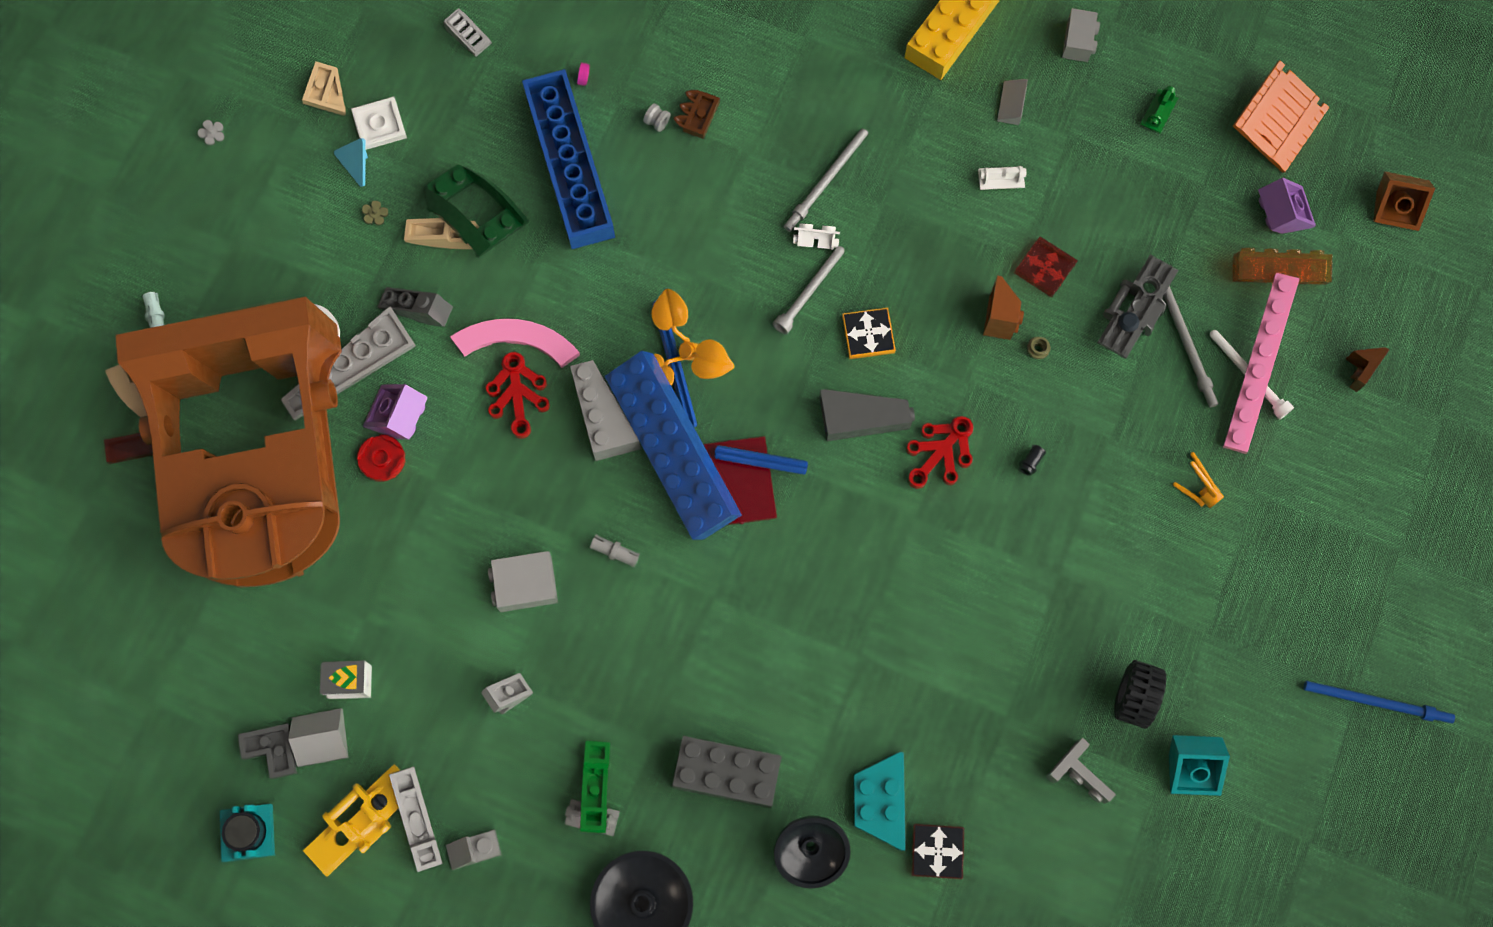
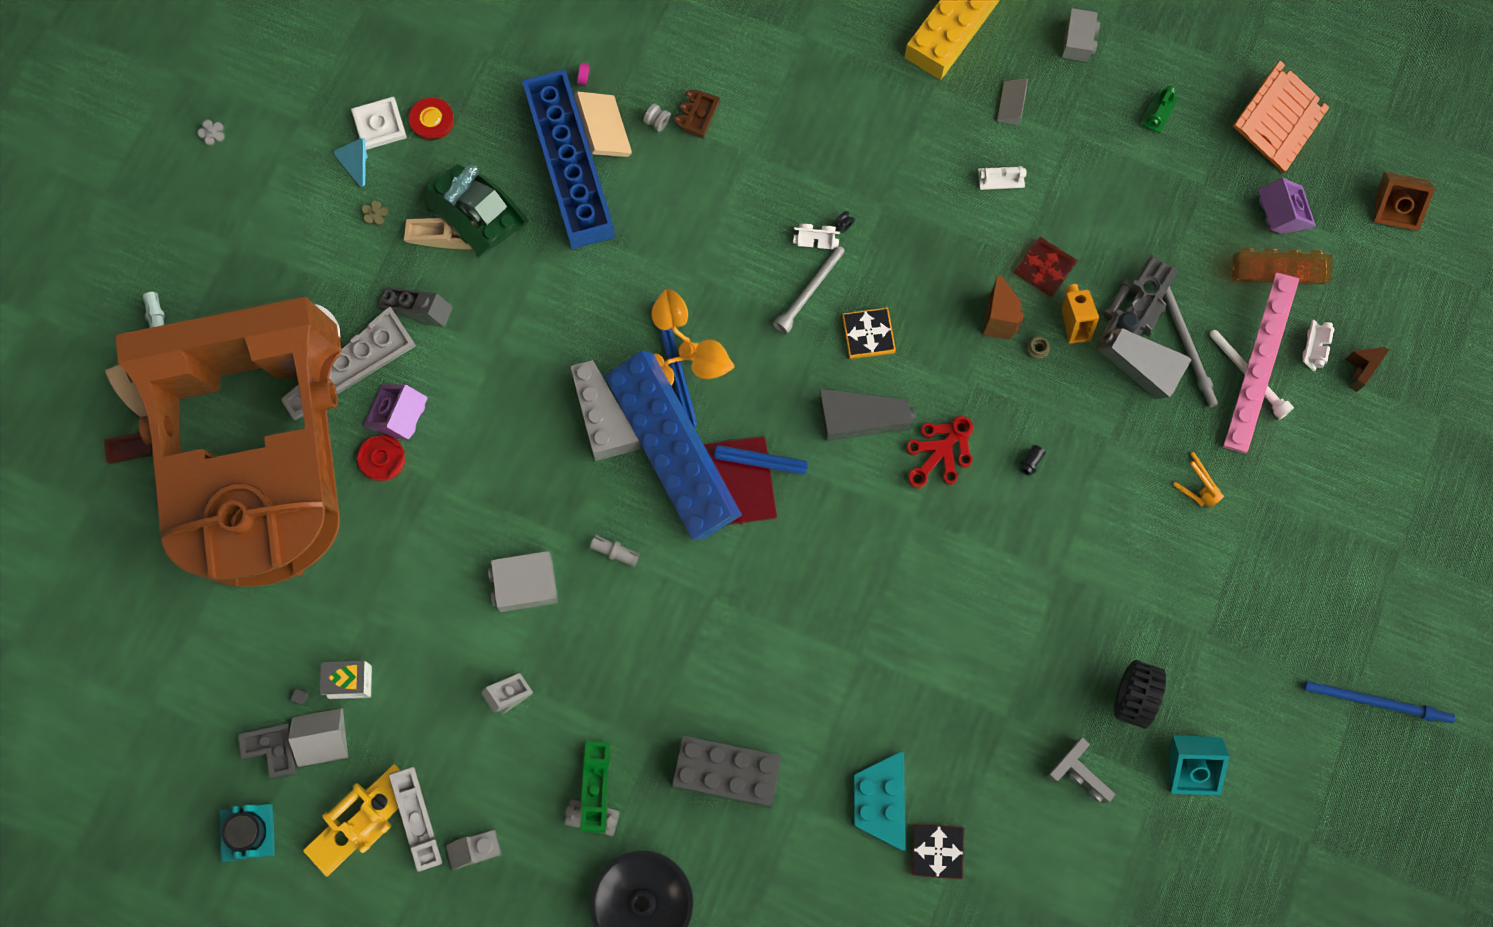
(299, 697): none -> dark grey piece
(325, 89): tan wing -> none
(431, 118): none -> red tile
(459, 20): light grey slope -> none
(461, 184): none -> clear light blue pin
(481, 203): none -> sand green brick
(516, 332): bright pink tile -> none
(516, 391): red plant -> none
(602, 124): none -> tan tile
(801, 210): light grey bar -> none
(815, 864): black dish -> none
(844, 222): none -> black bush
(1079, 314): none -> light orange torso
(1146, 362): none -> slope
(1315, 353): none -> white hinge

